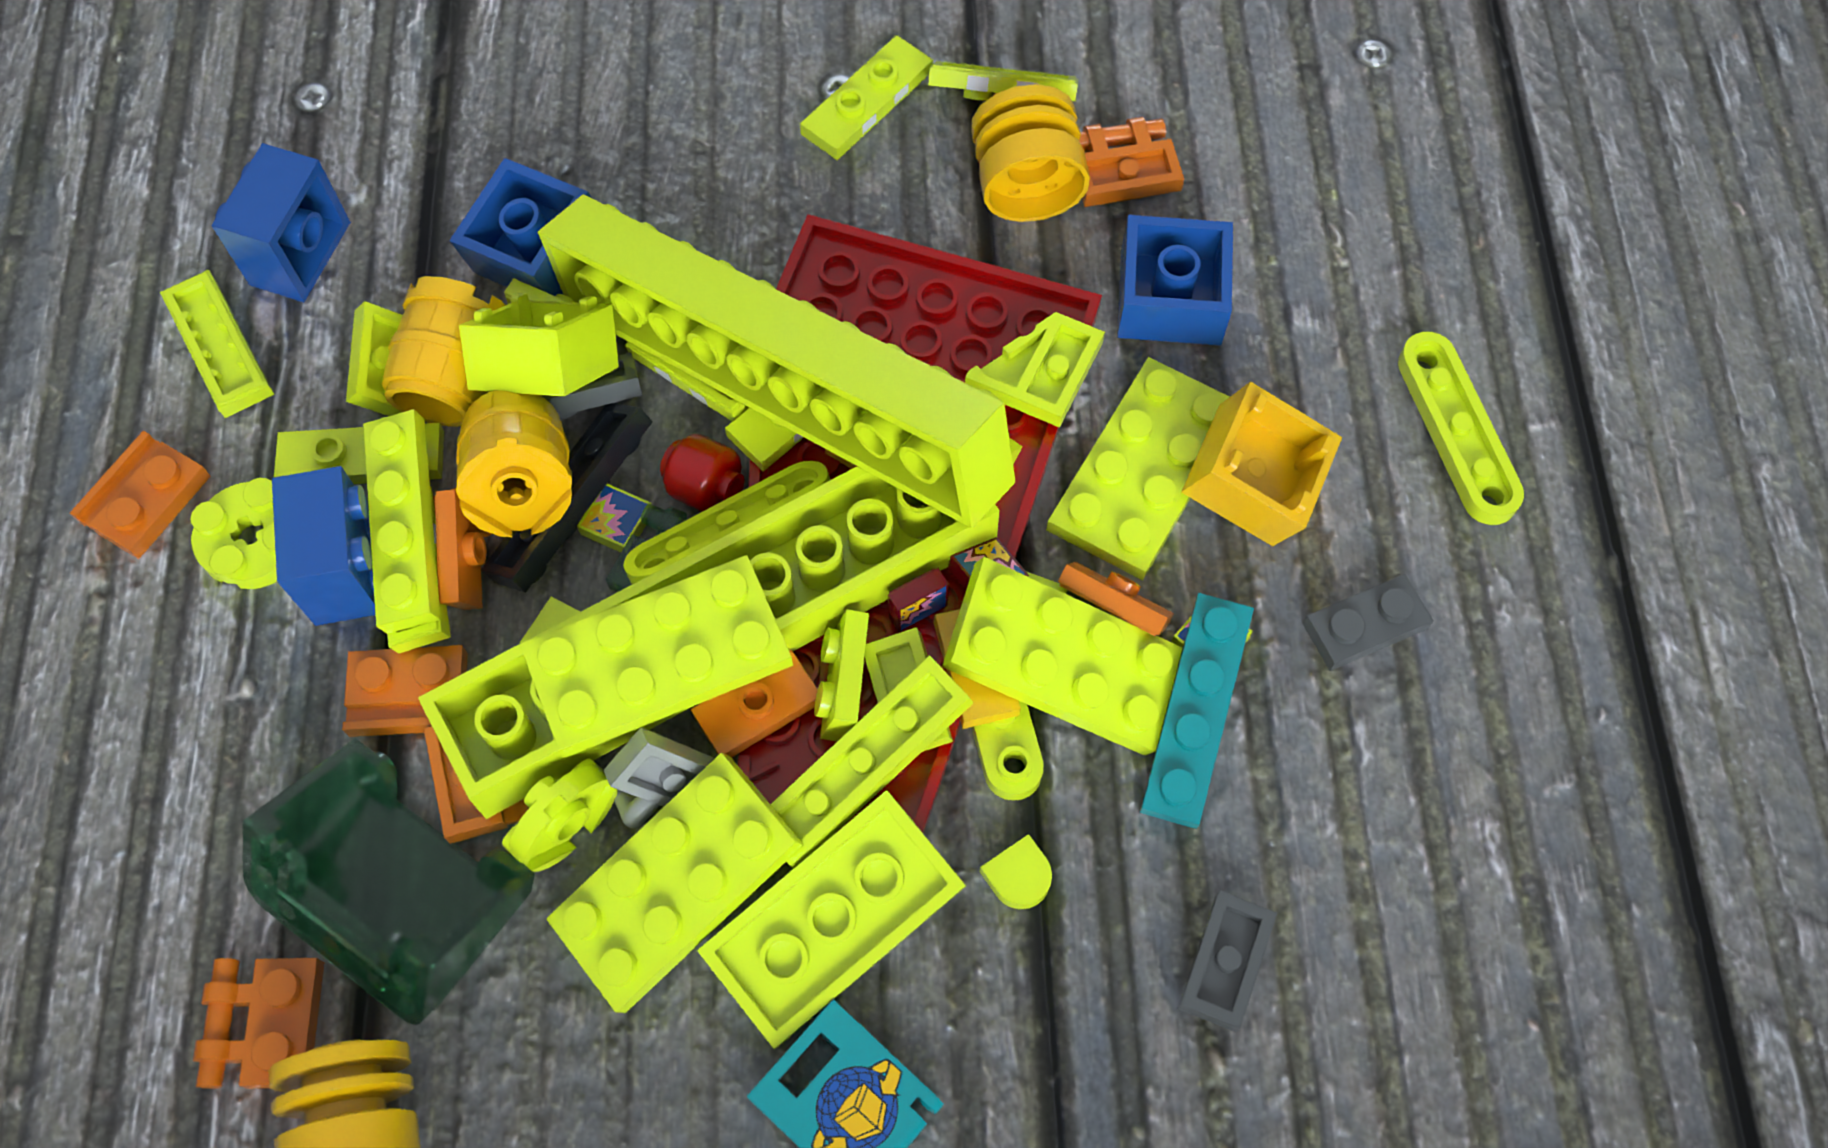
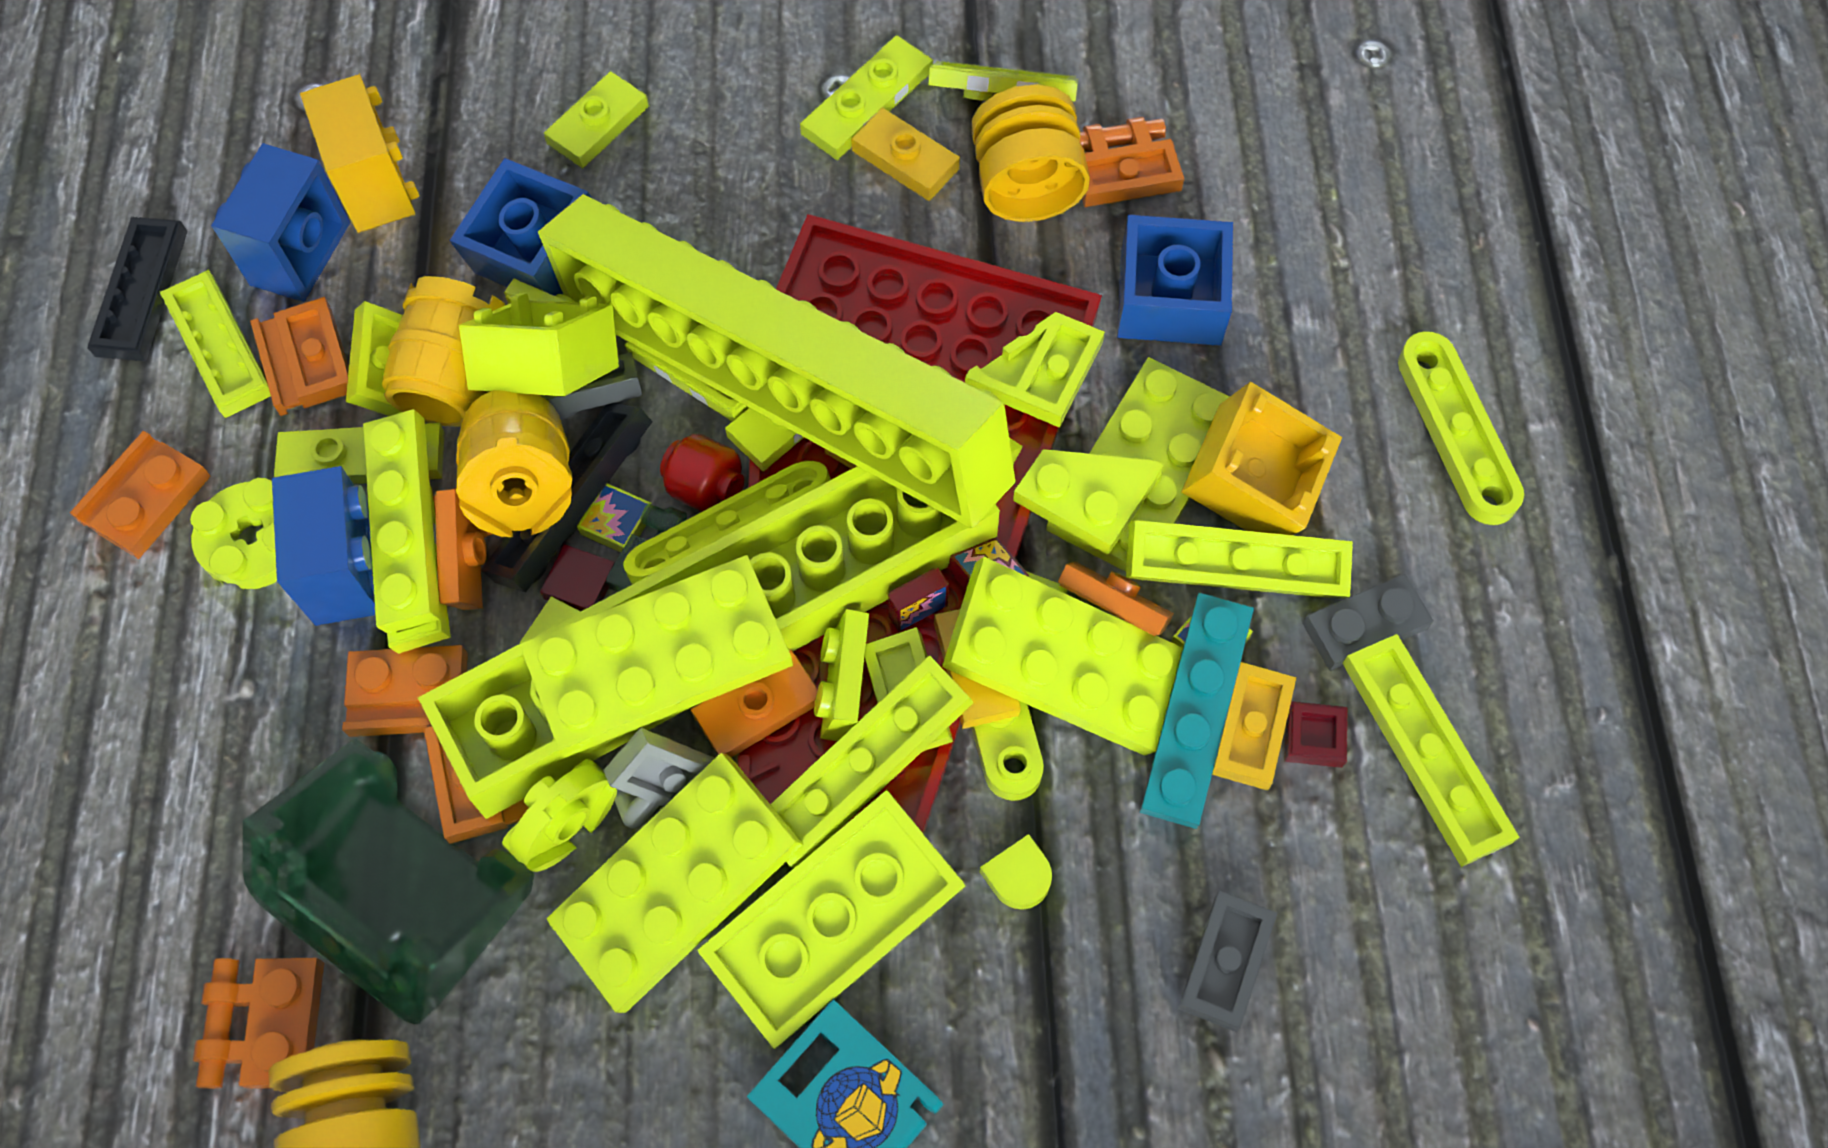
(133, 295): none -> black plate
(302, 356): none -> orange plate
(359, 152): none -> yellow container
(577, 578): none -> dark red tile
(596, 119): none -> neon yellow plate
(905, 154): none -> yellow plate
(1088, 493): none -> neon yellow wing
(1239, 559): none -> neon yellow plate
(1254, 726): none -> yellow plate
(1316, 734): none -> dark red tile
(1430, 750): none -> neon yellow plate

